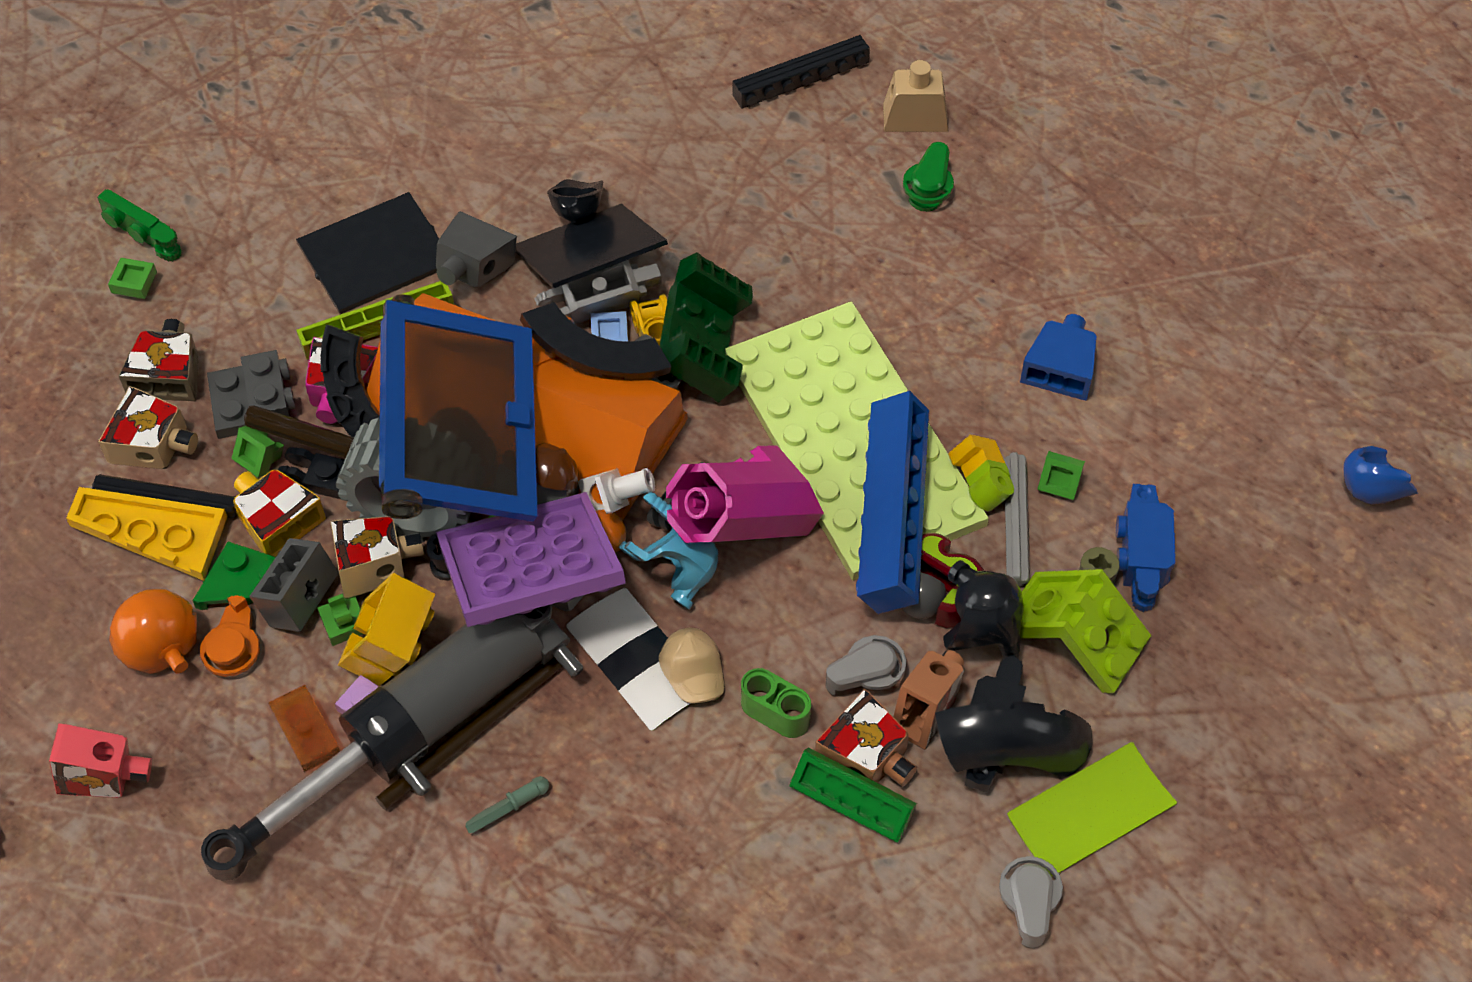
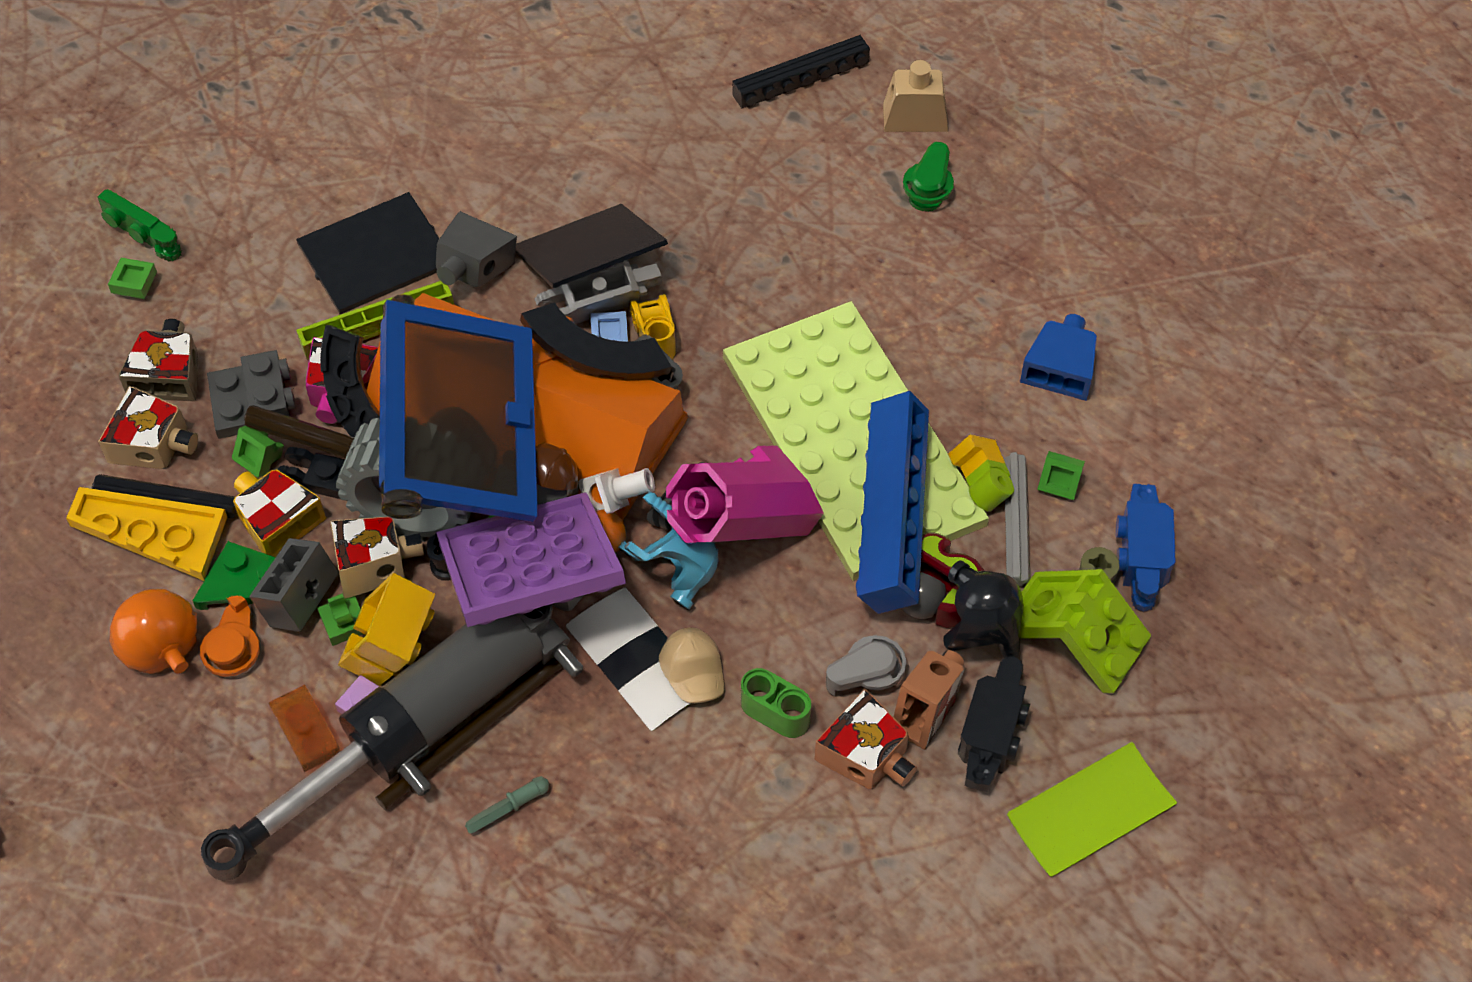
(94, 763): coral torso -> none
(575, 199): black piece -> none
(700, 325): dark green plate -> none
(852, 794): green plate -> none
(1014, 736): black brick -> none
(1031, 896): light grey piece -> none
(1373, 478): blue hair -> none

